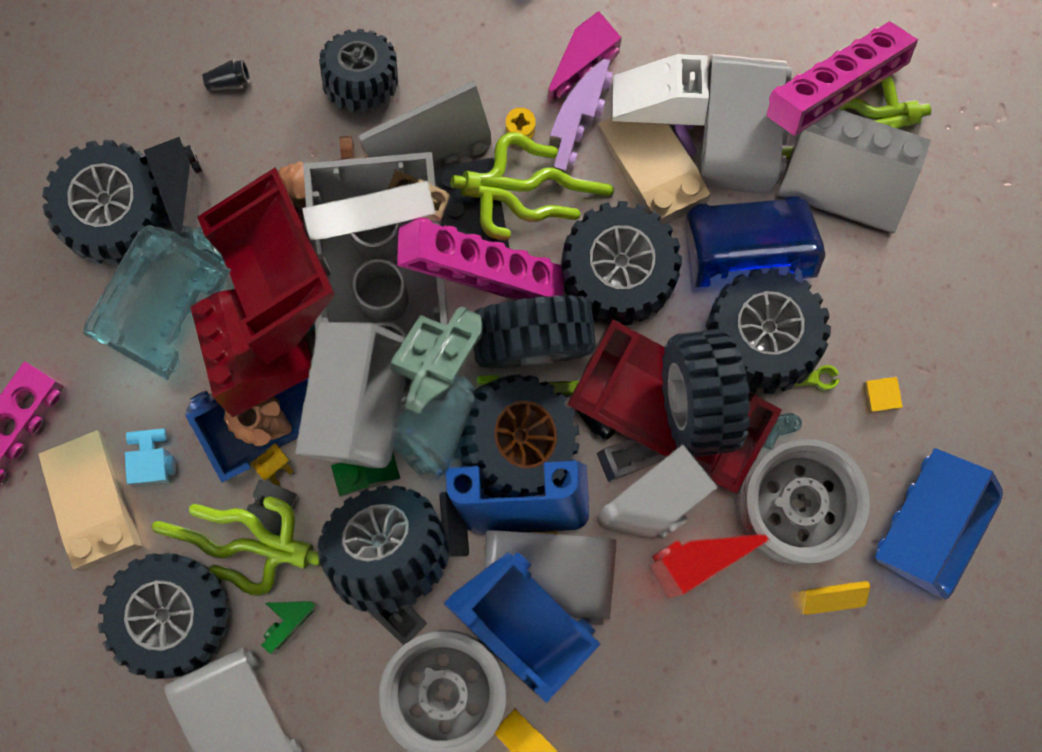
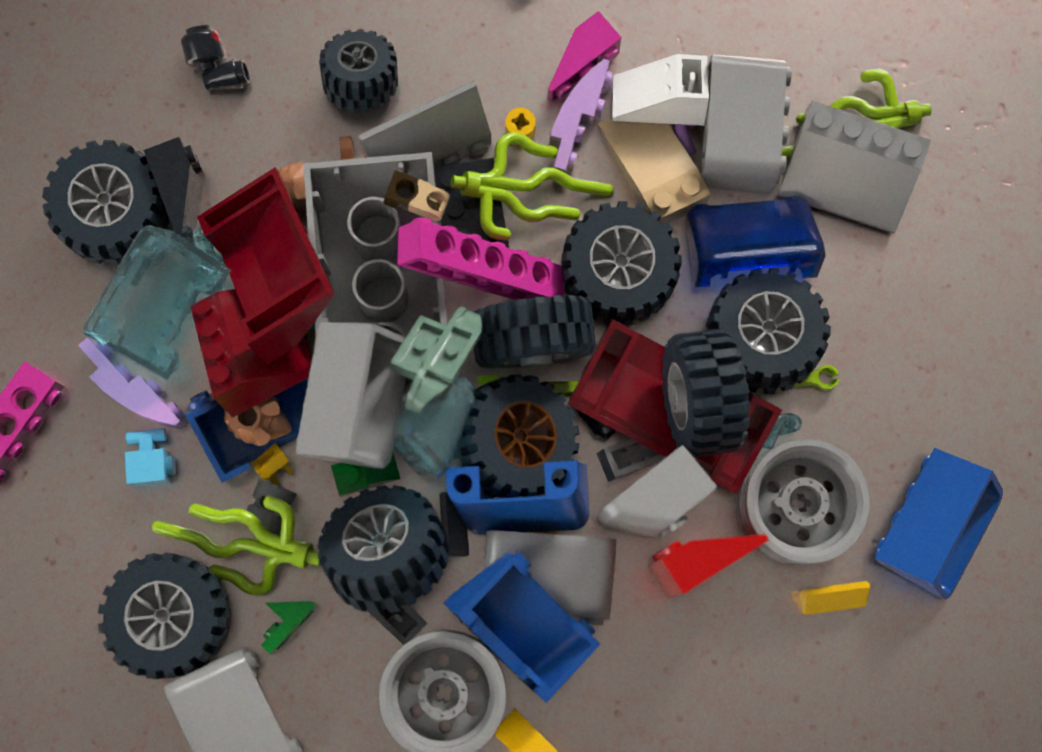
(88, 502): tan slope -> none
(138, 395): none -> lavender slope
(202, 47): none -> black head
(369, 211): white slope -> none
(840, 78): dark pink brick -> none
(883, 394): yellow tile -> none

